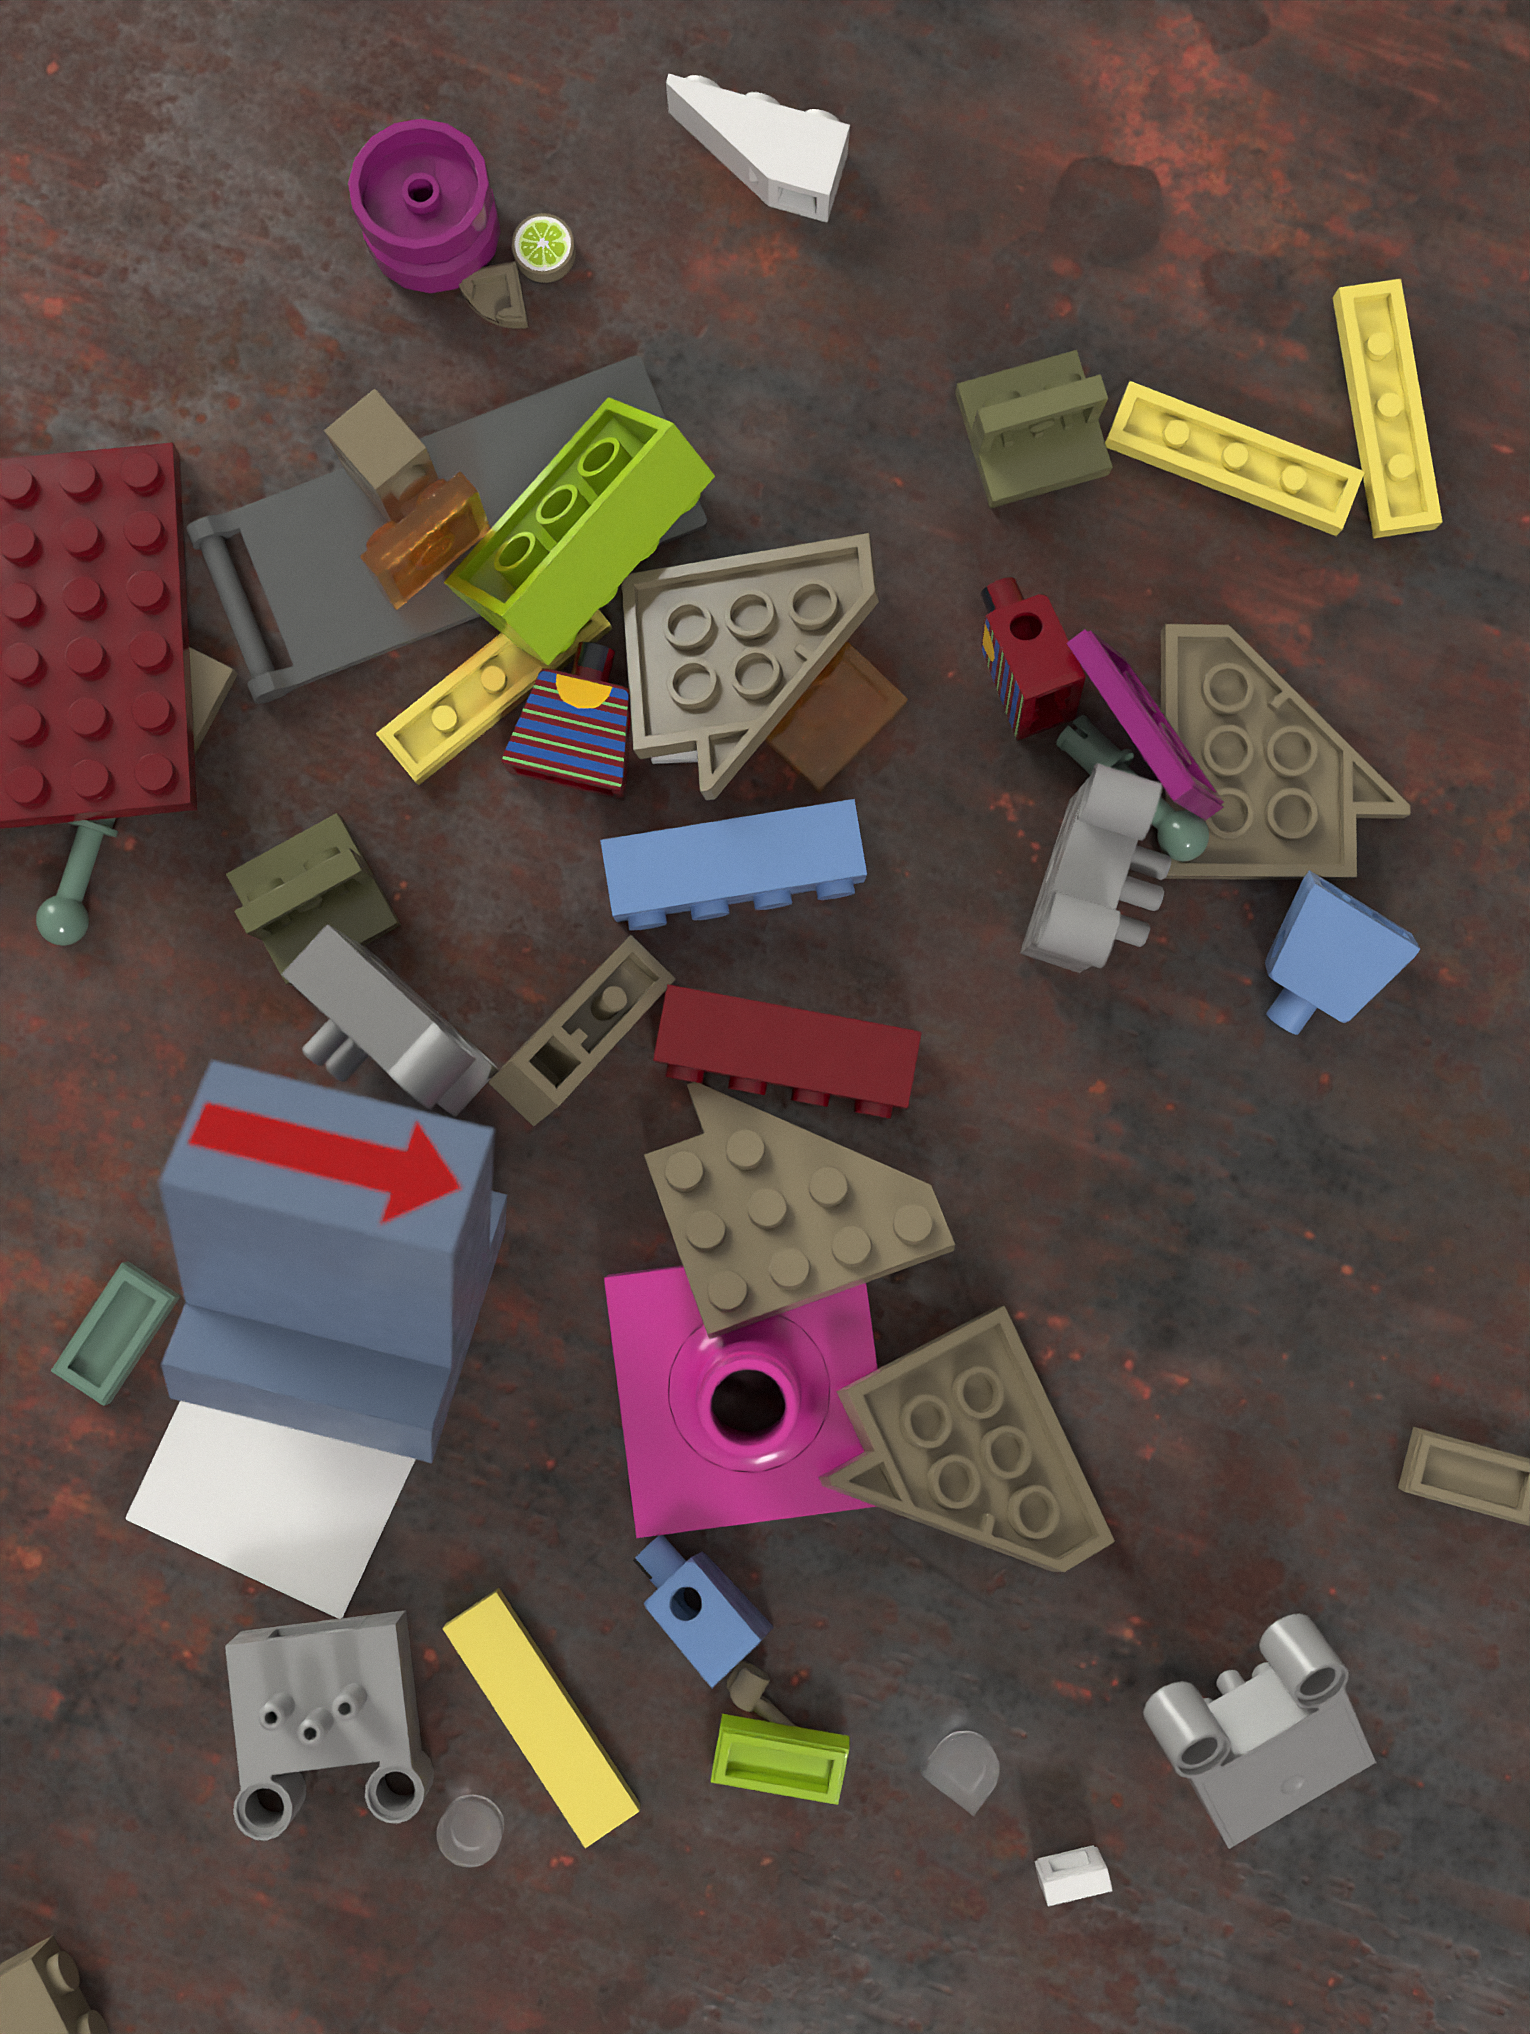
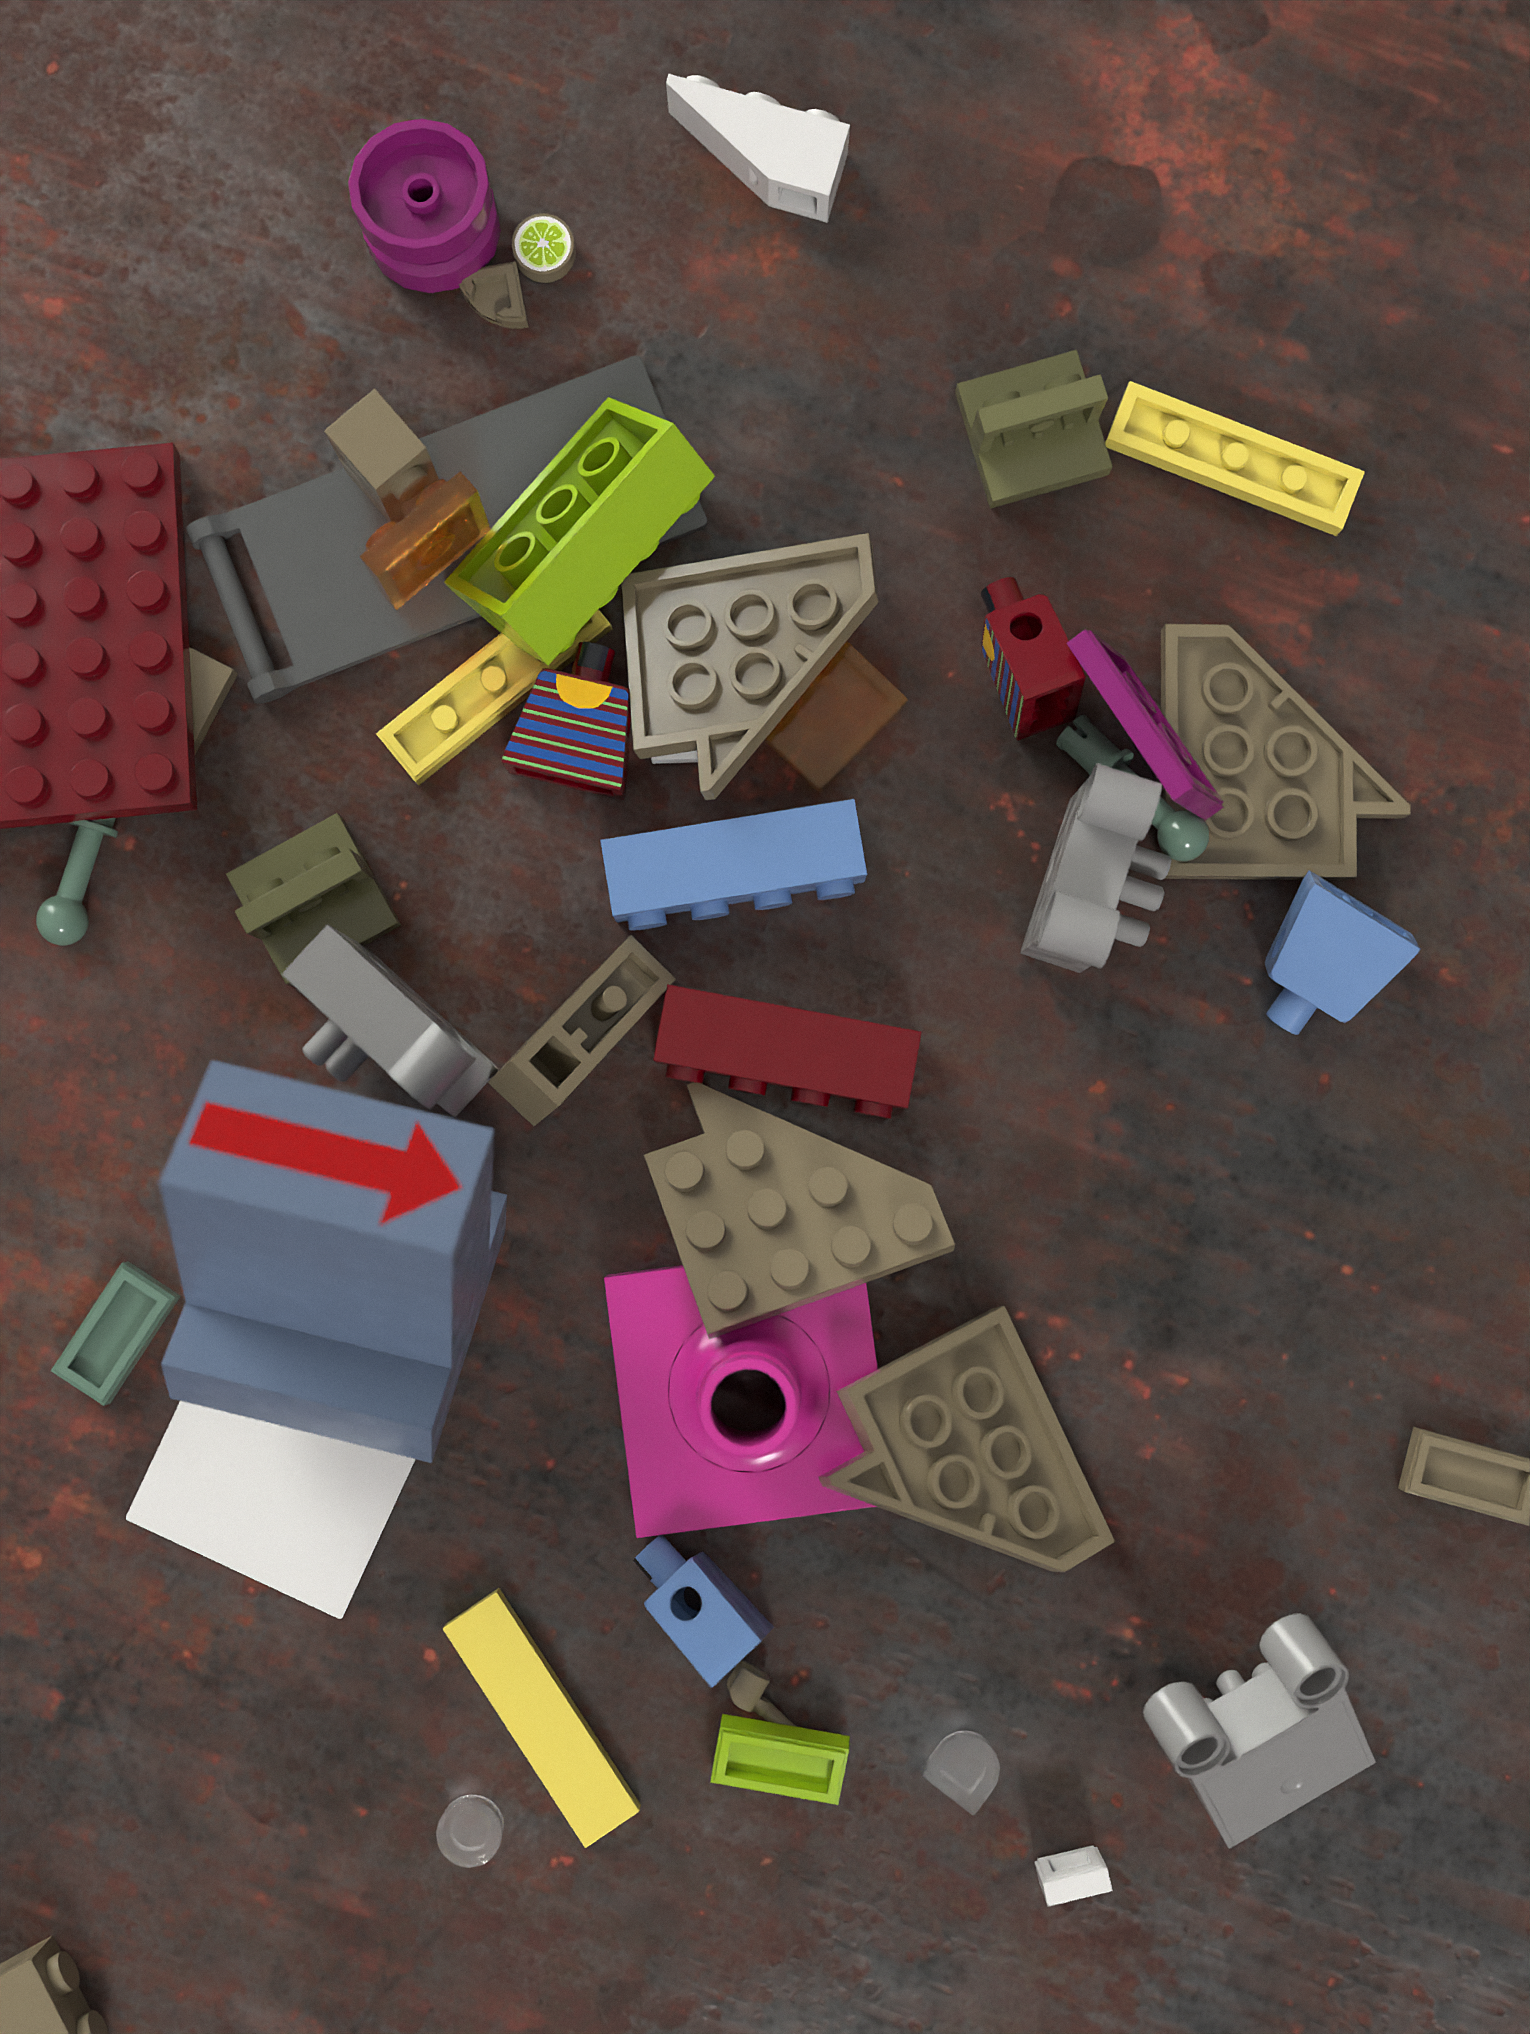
(324, 1701): light grey piece -> none
(1387, 408): light yellow plate -> none

